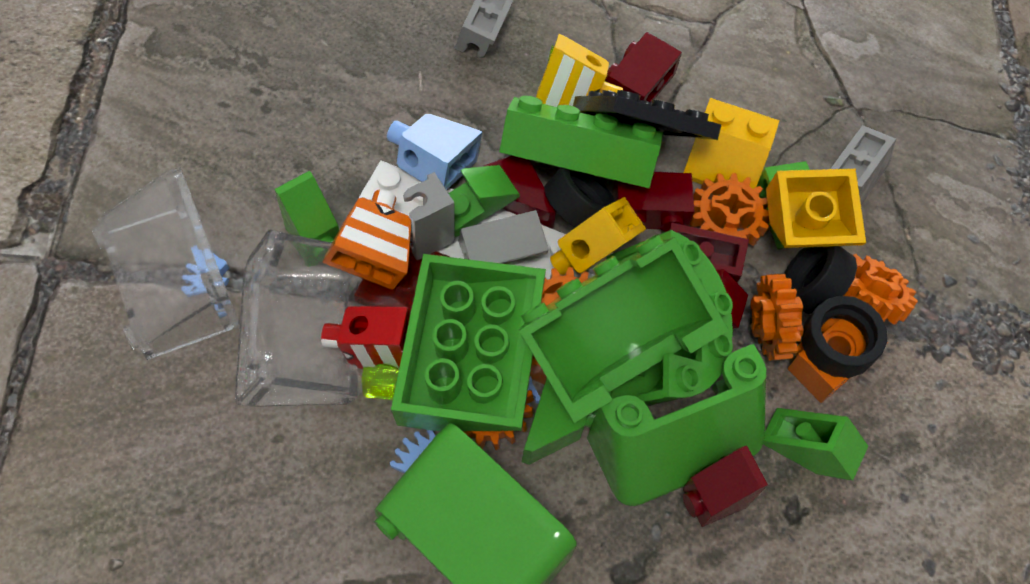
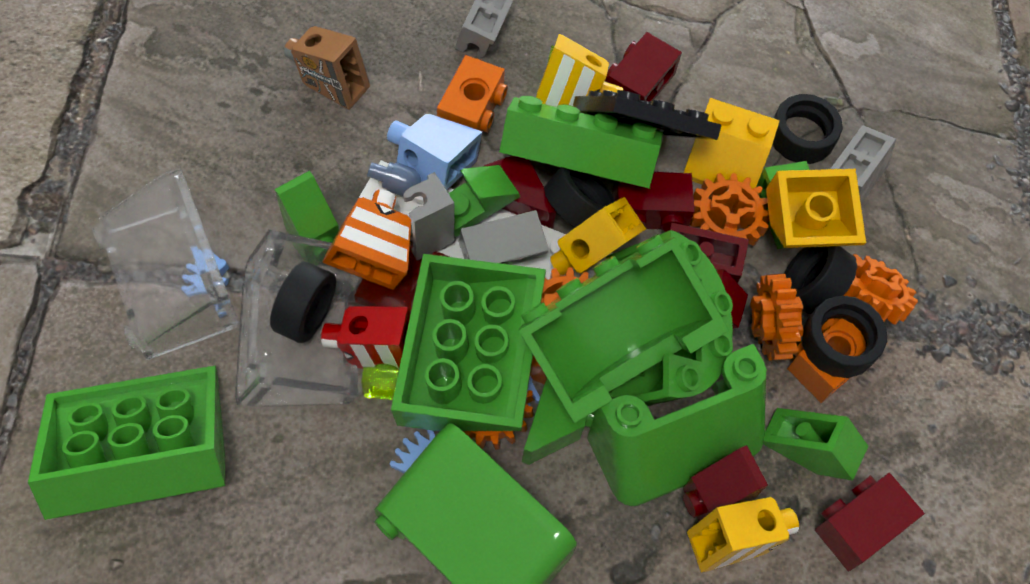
(128, 443): none -> bright green slope
(303, 302): none -> black tyre
(330, 64): none -> medium nougat torso
(395, 177): none -> sand blue cylinder
(472, 82): none -> orange brick
(741, 532): none -> yellow torso
(814, 109): none -> black tyre
(868, 521): none -> dark red brick

